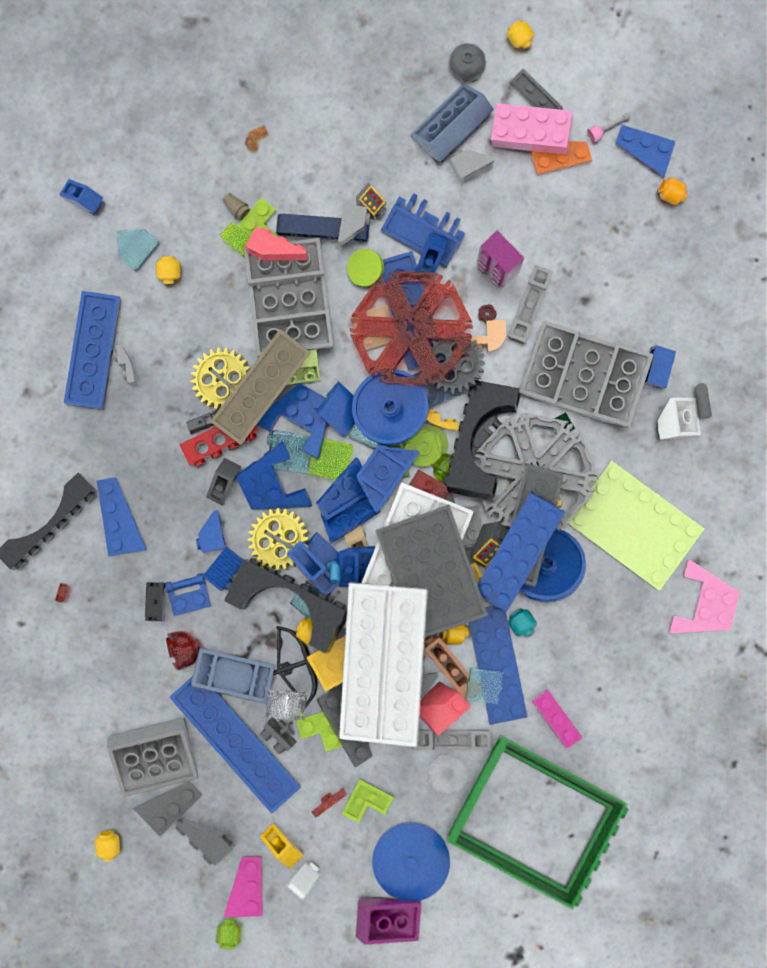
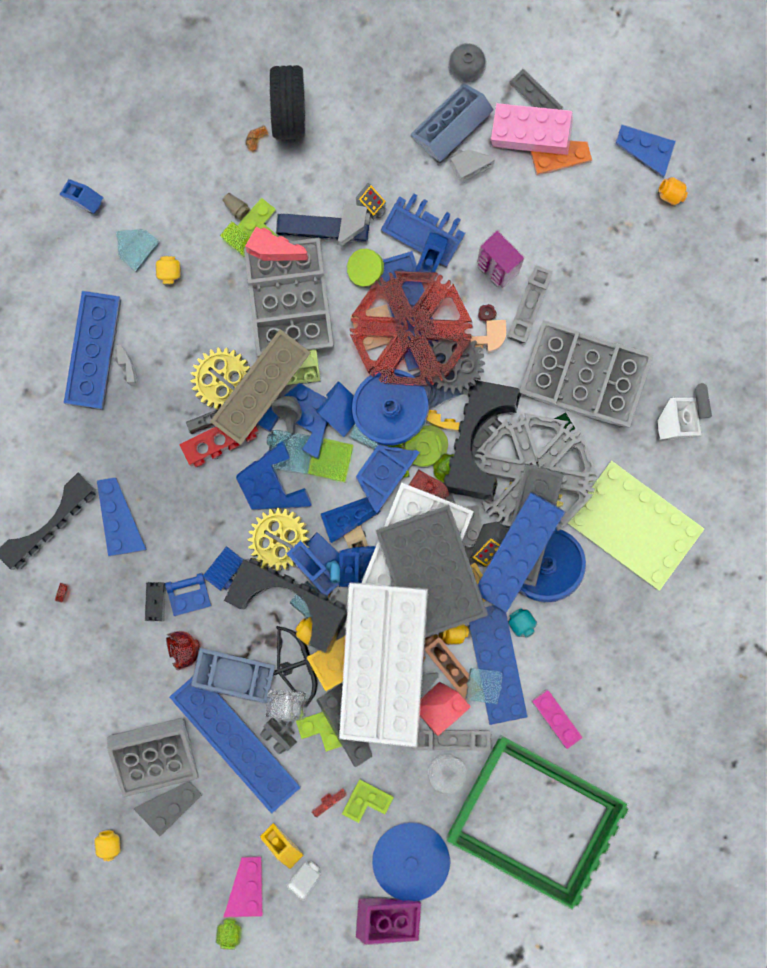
(209, 841): dark grey slope -> none
(211, 535): slope -> none
(223, 481): dark grey slope -> none
(287, 102): none -> black tyre
(288, 410): none -> dark grey hat
(342, 492): blue wing -> none
(520, 34): yellow head -> none
(596, 132): hinge -> none
(660, 367): blue hinge -> none
(714, 606): bright pink wing -> none

